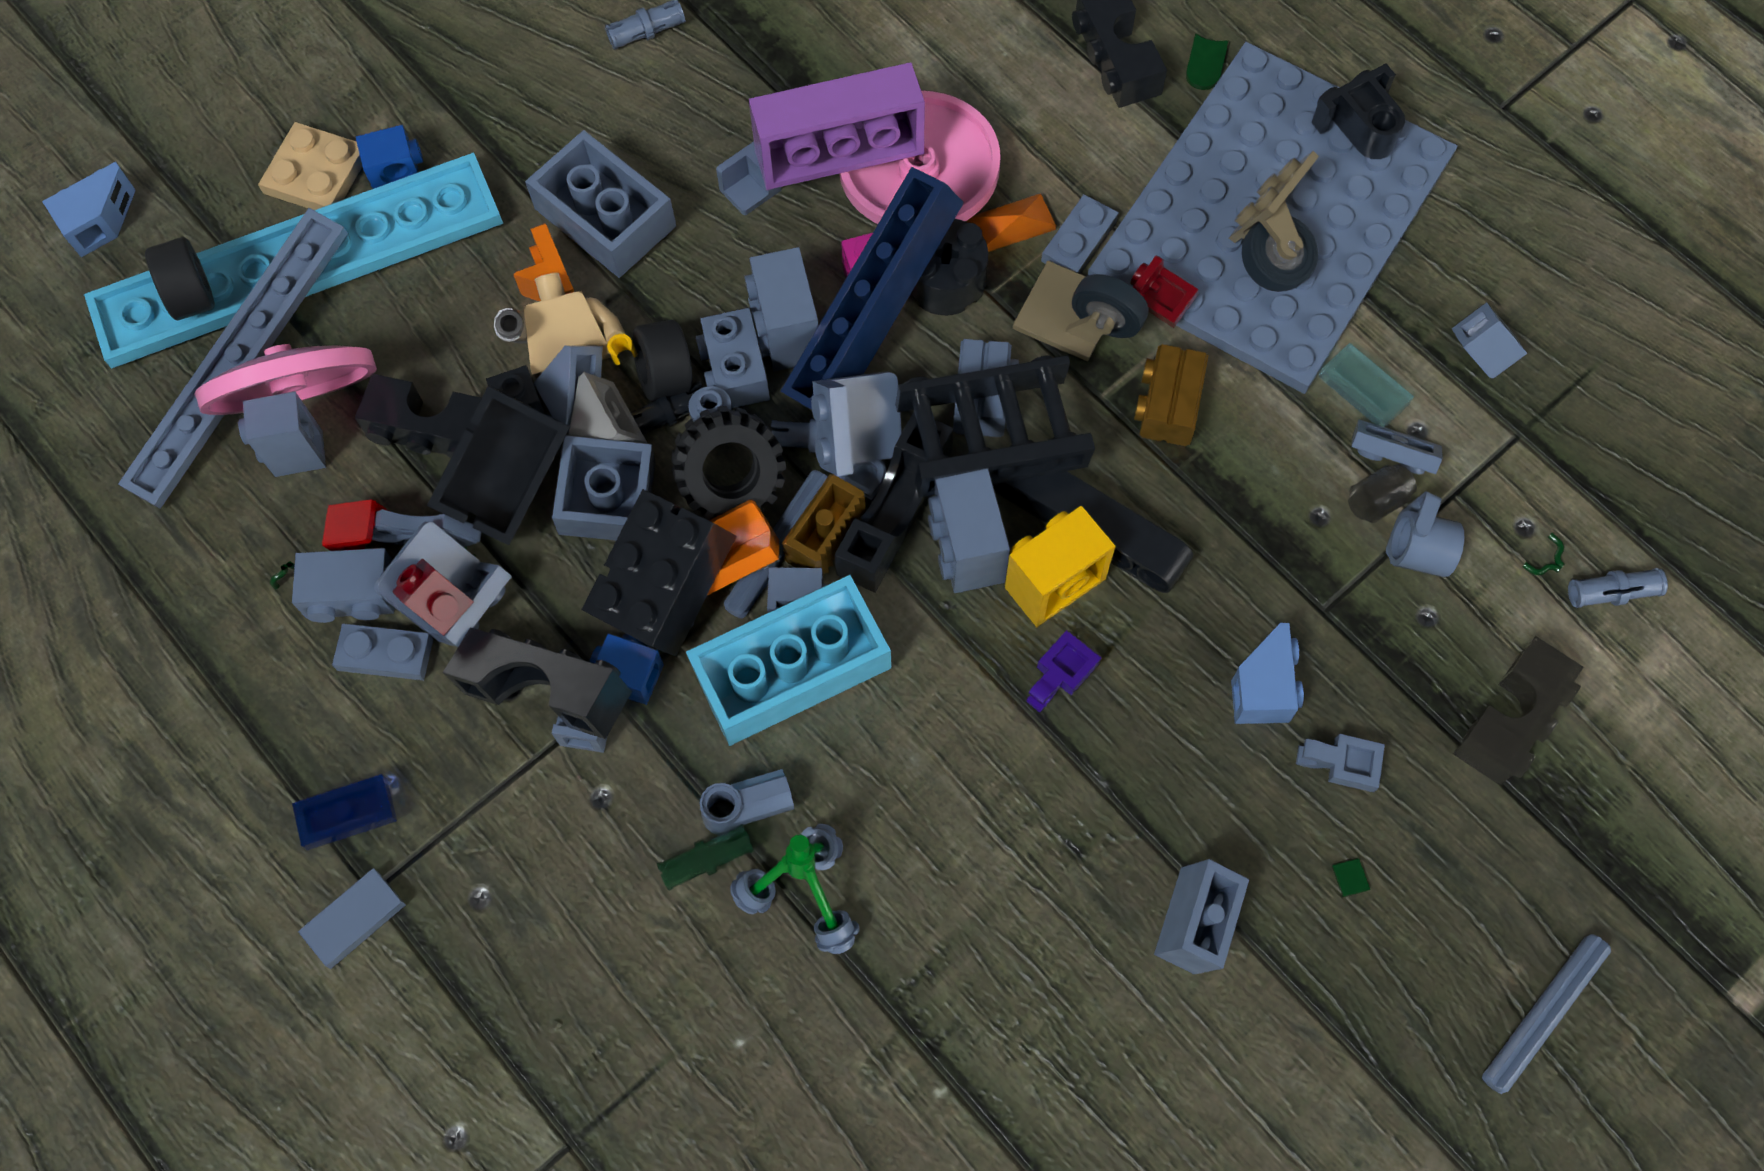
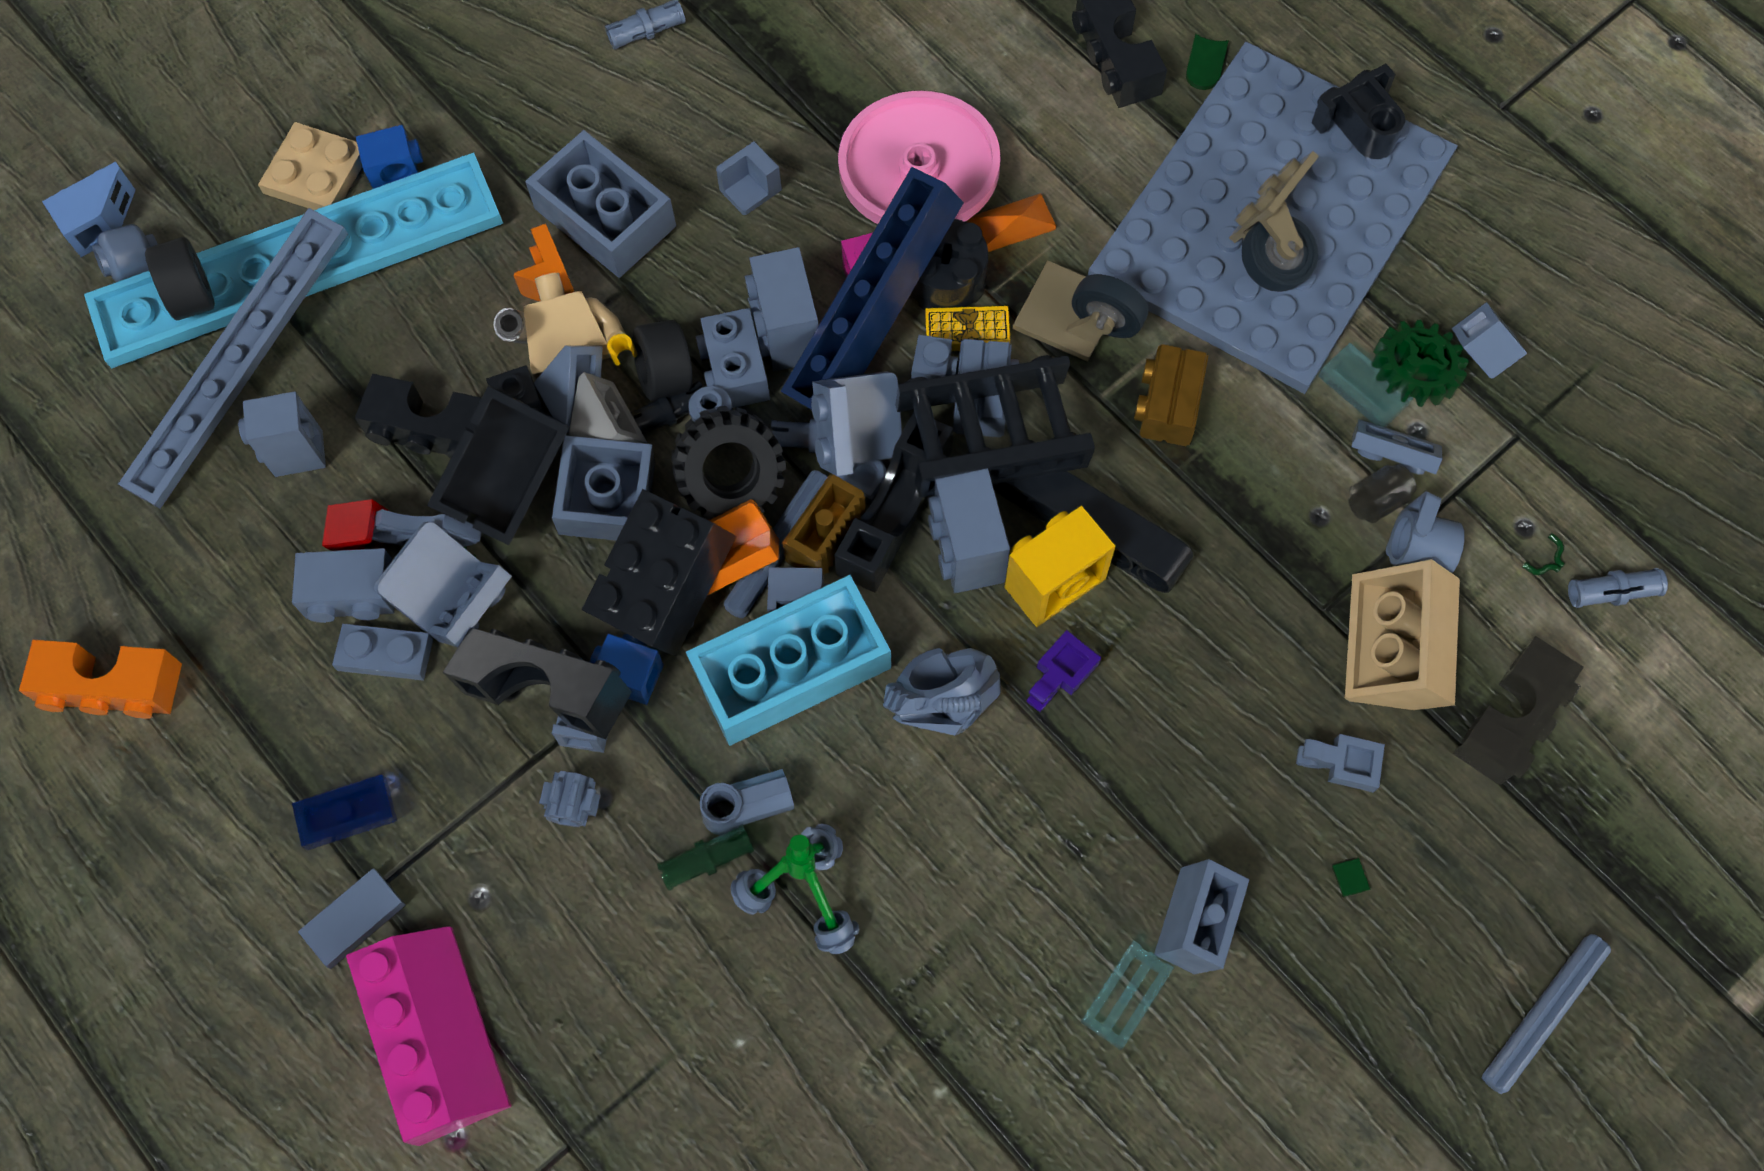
(122, 252): none -> sand blue head
(138, 684): none -> orange arch
(273, 581): dark green piece -> none
(285, 370): bright pink dish -> none
(427, 1034): none -> dark pink slope
(431, 596): bracket -> none
(569, 799): none -> sand blue gear
(838, 125): medium lavender brick -> none
(934, 358): none -> sand blue brick
(944, 690): none -> sand blue helmet
(972, 323): none -> tile
(1080, 235): sand blue plate -> none
(1148, 961): none -> clear light blue tile
(1164, 291): dark red bracket -> none
(1265, 682): medium blue slope -> none
(1403, 637): none -> tan slope
(1419, 363): none -> dark green gear

